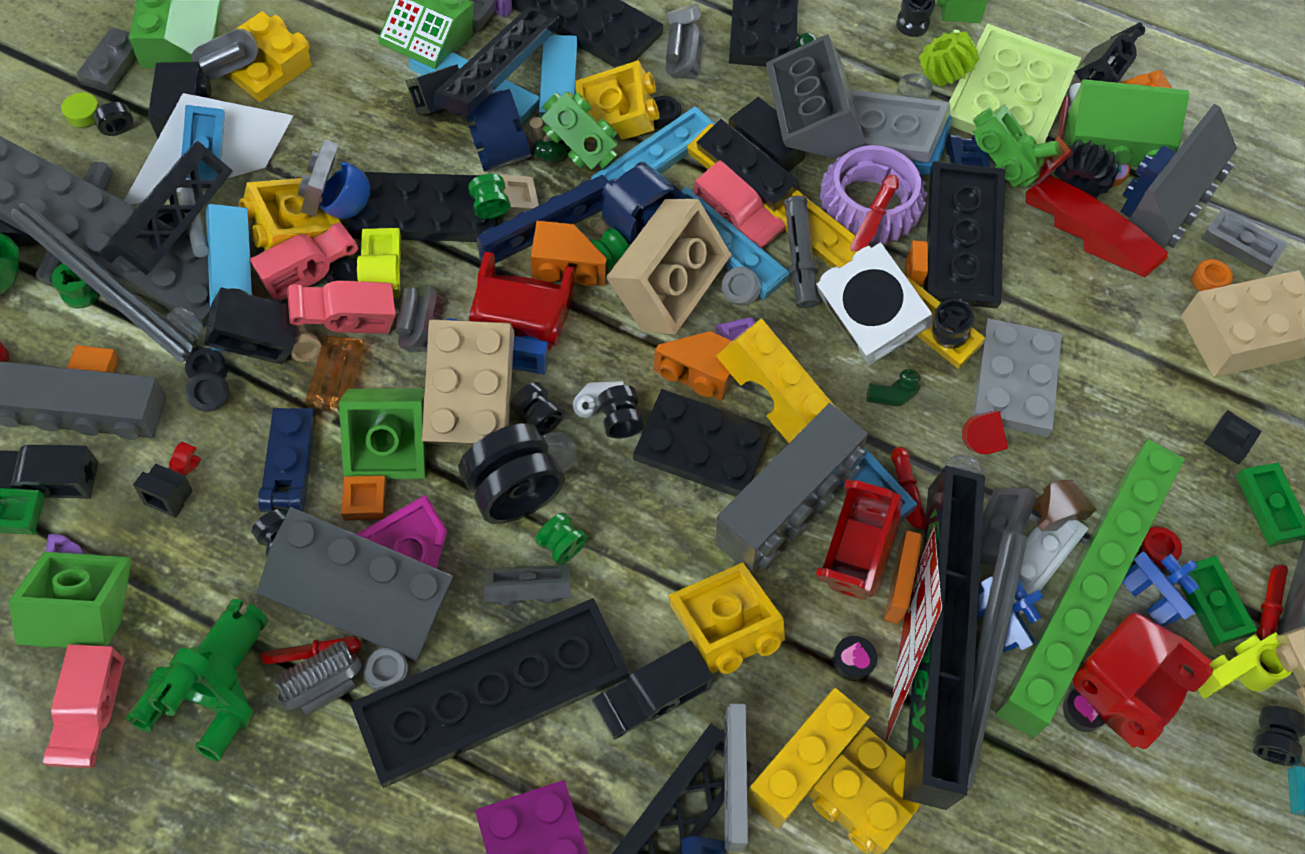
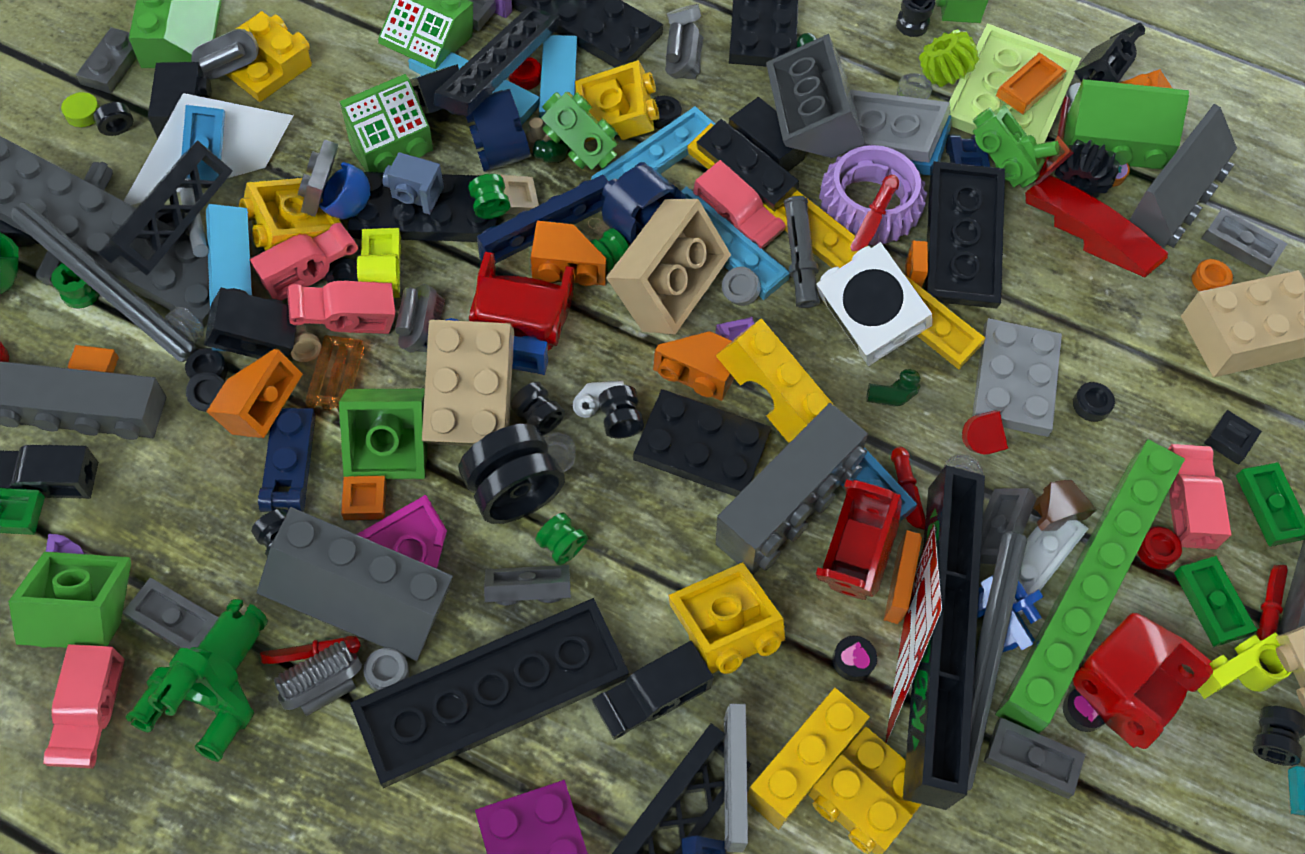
(168, 487): black piece -> none
(169, 615): none -> flat silver plate
(255, 395): none -> orange slope
(385, 123): none -> slope
(414, 181): none -> sand blue brick
(527, 74): none -> red tile
(957, 316): black wheel -> none
(1031, 83): none -> orange tile
(1034, 758): none -> flat silver plate
(1093, 401): none -> black tile
(1148, 172): dark blue plate -> none
(1173, 605): blue hips -> none
(1198, 500): none -> coral piece

